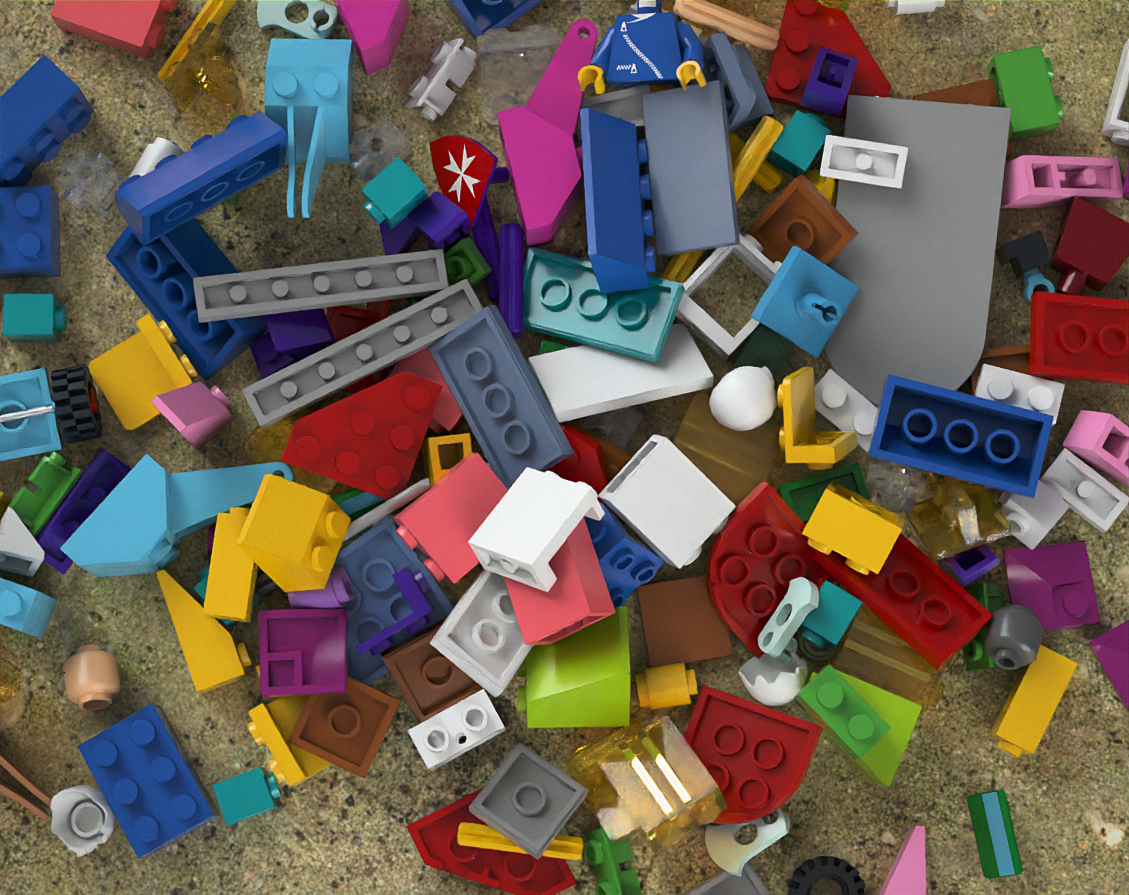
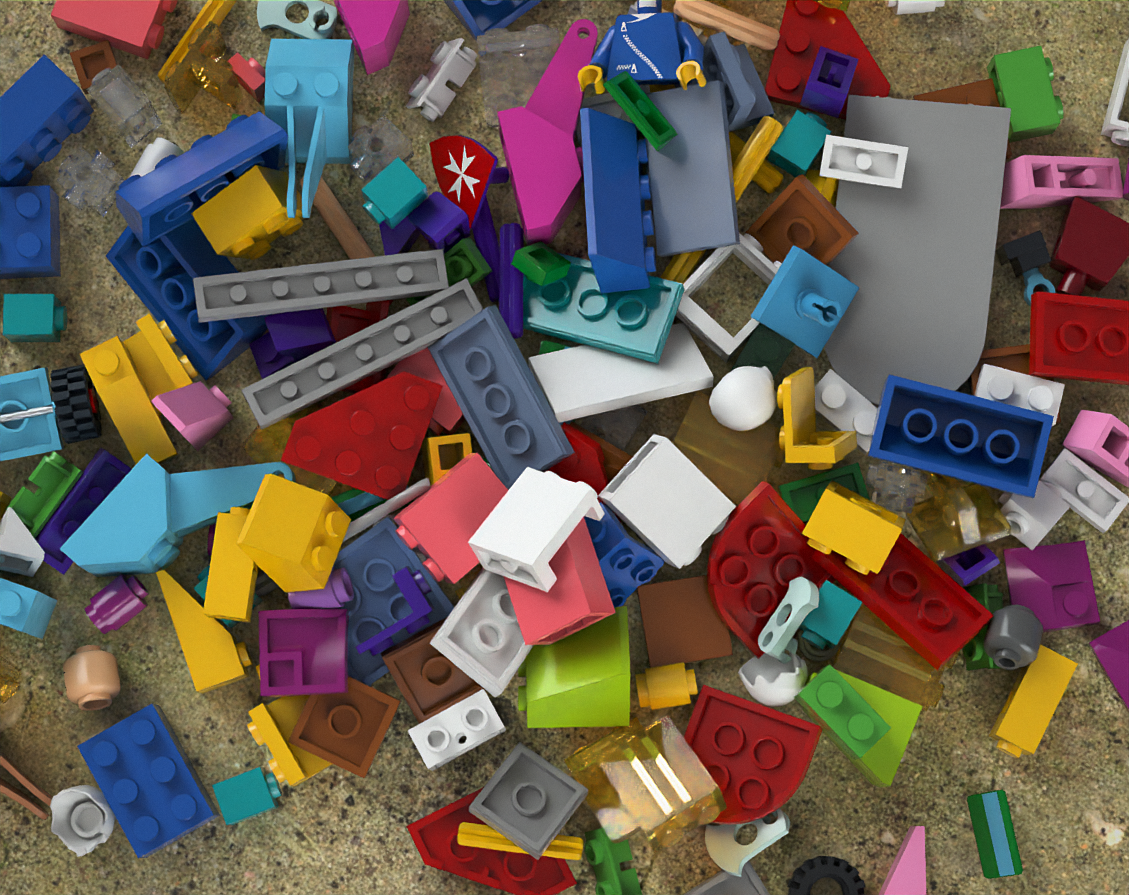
(91, 61): none -> dark orange plate
(117, 603): none -> magenta brick
(124, 105): none -> clear brick
(128, 401): none -> yellow slope
(249, 214): none -> yellow brick
(250, 75): none -> coral plate
(339, 222): none -> light nougat axle
(540, 263): none -> green plate
(640, 110): none -> green slope

